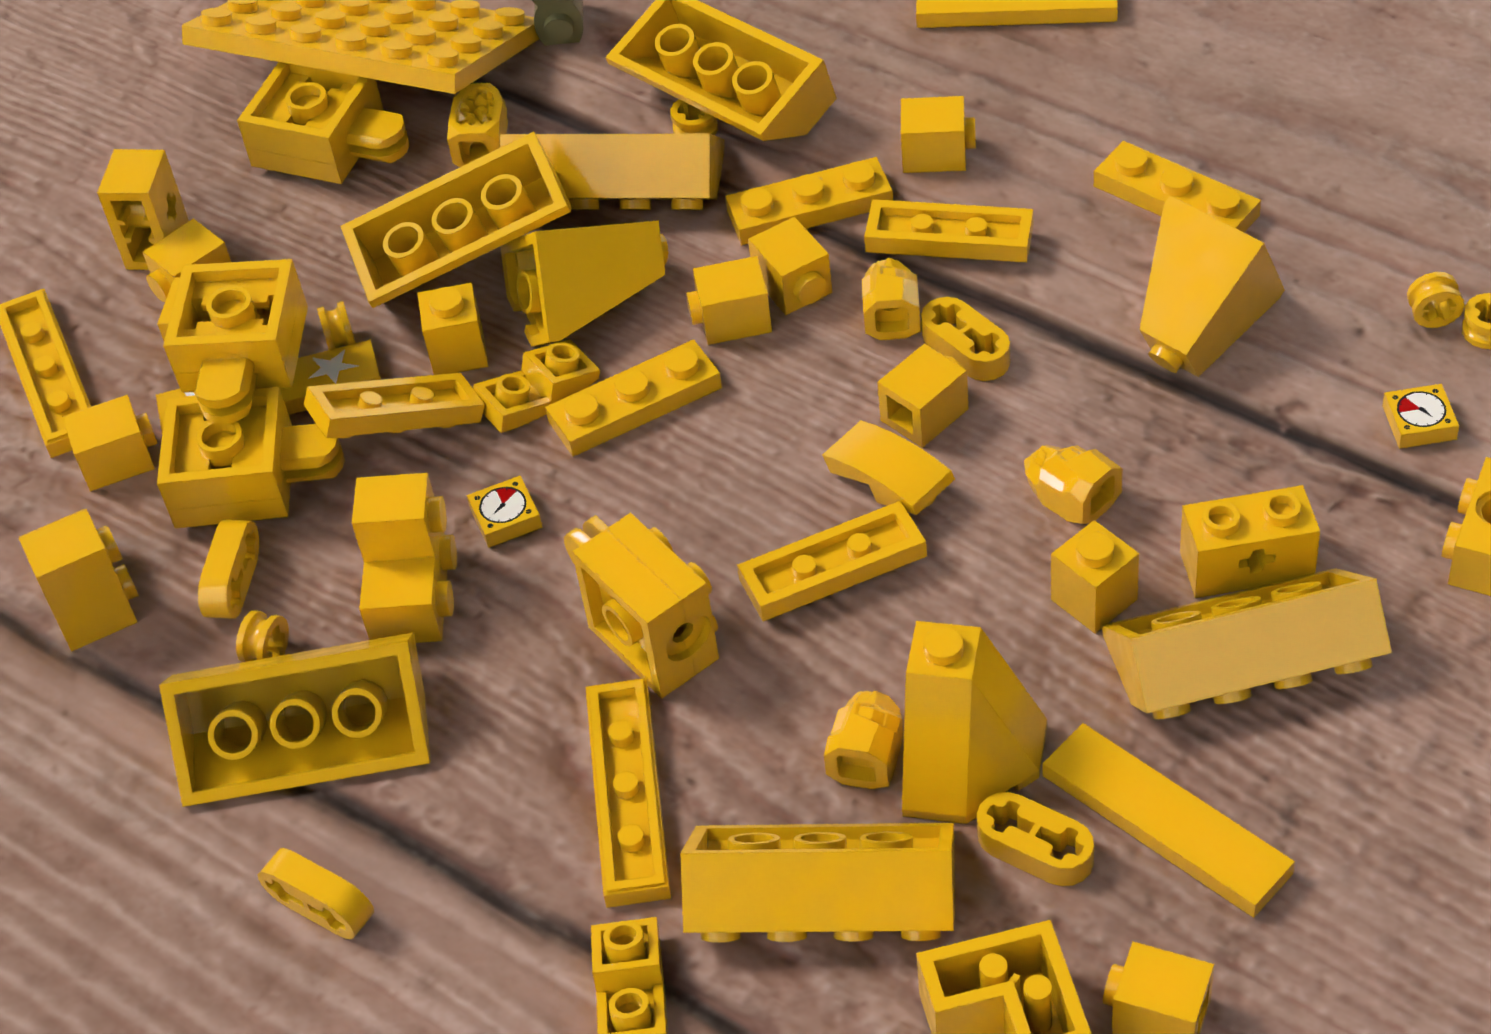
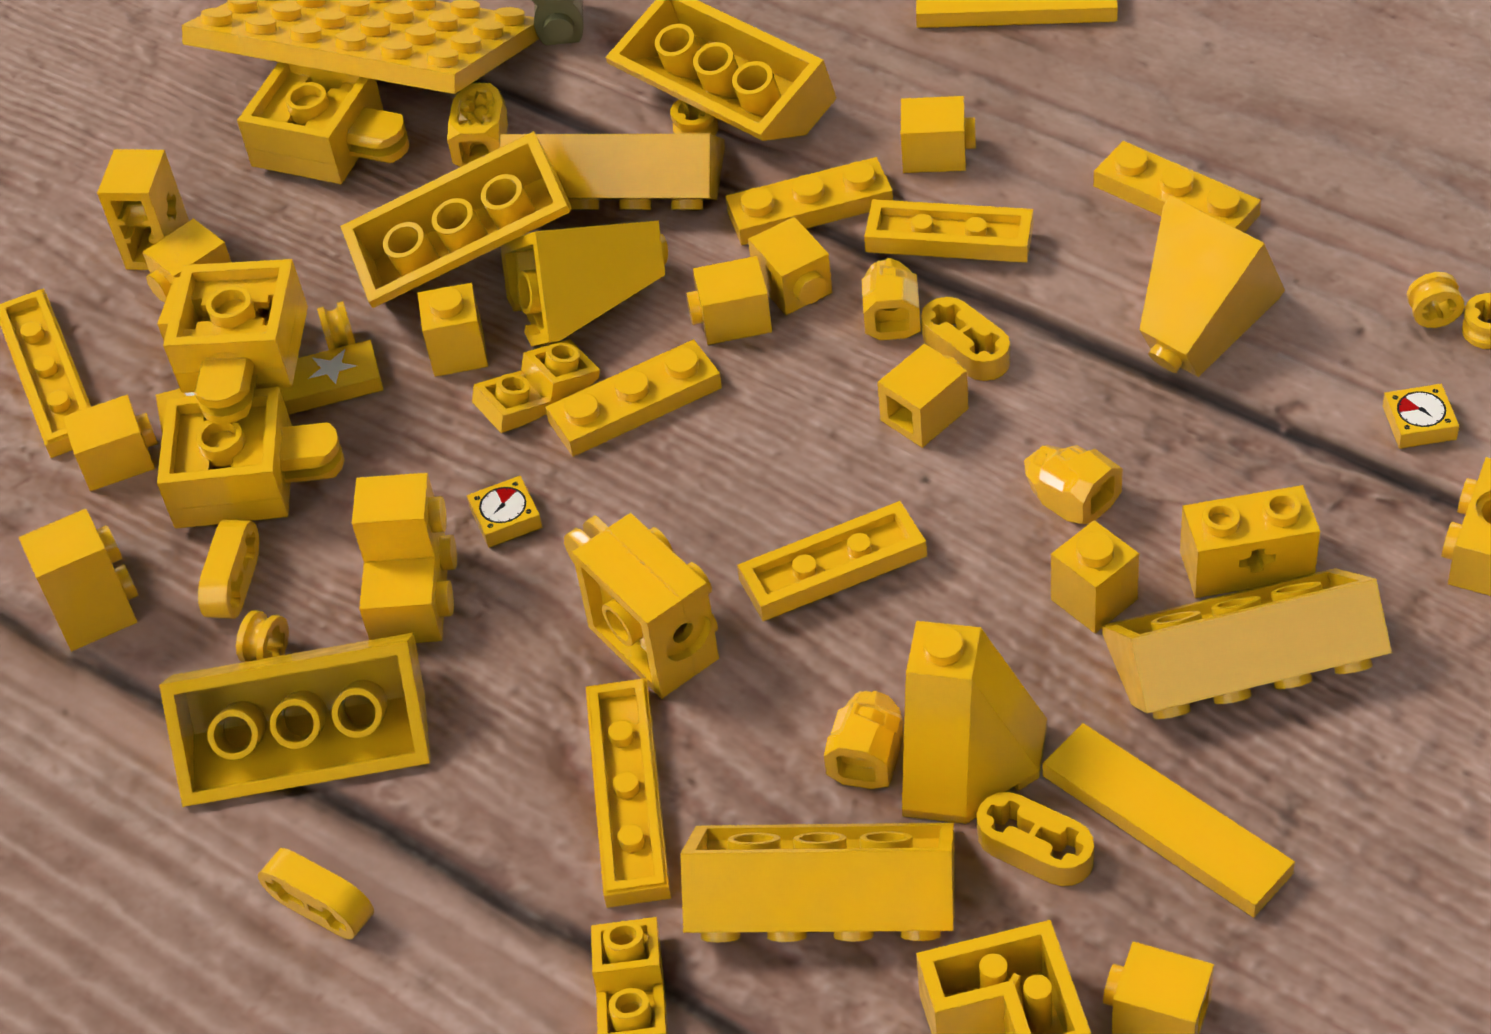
(393, 405): yellow plate -> none
(889, 465): yellow slope -> none

